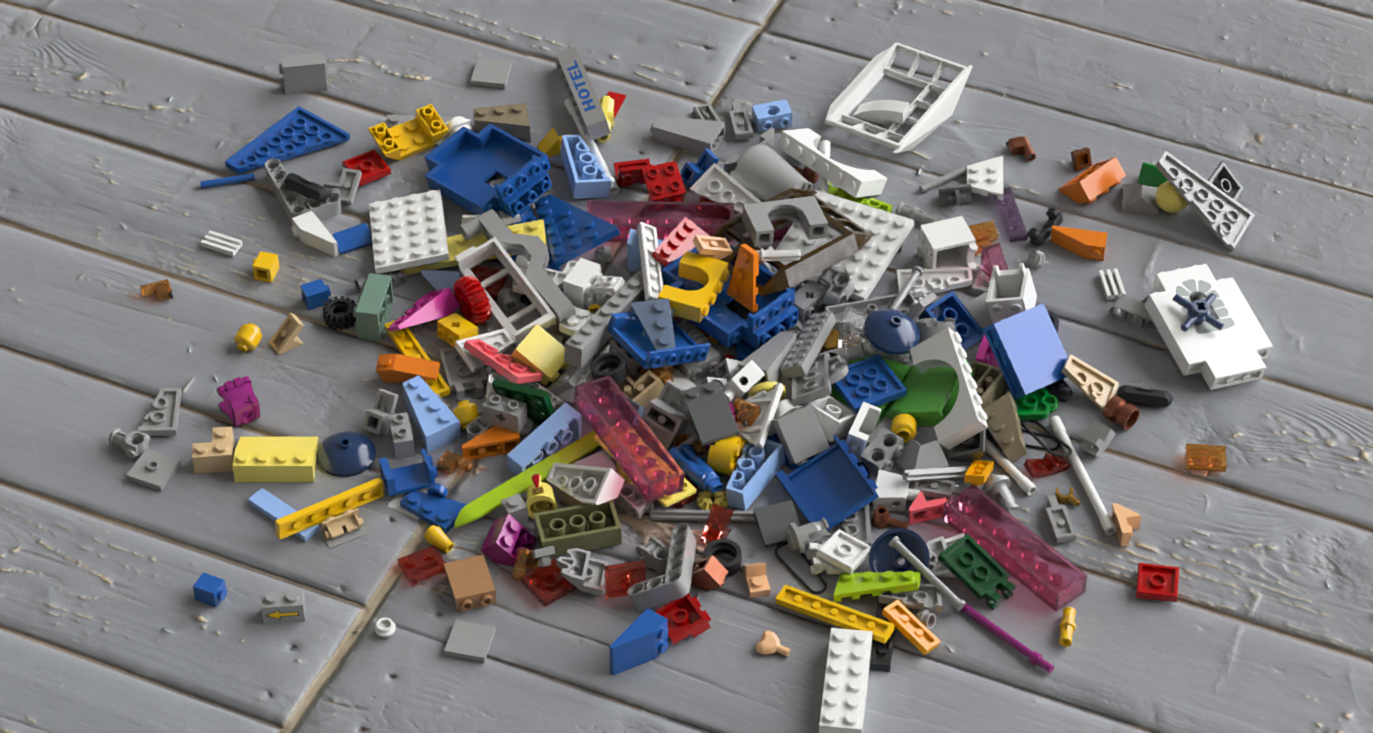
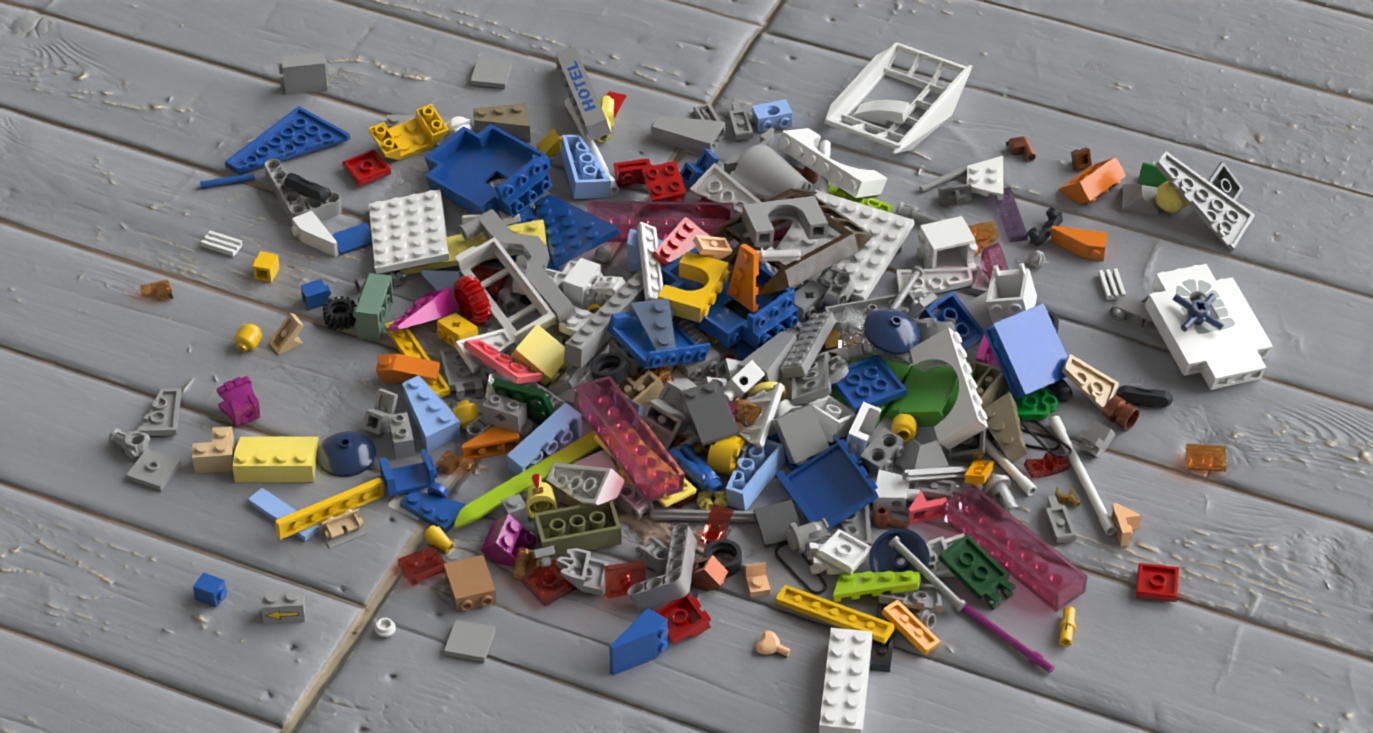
(347, 185): light grey plate -> none

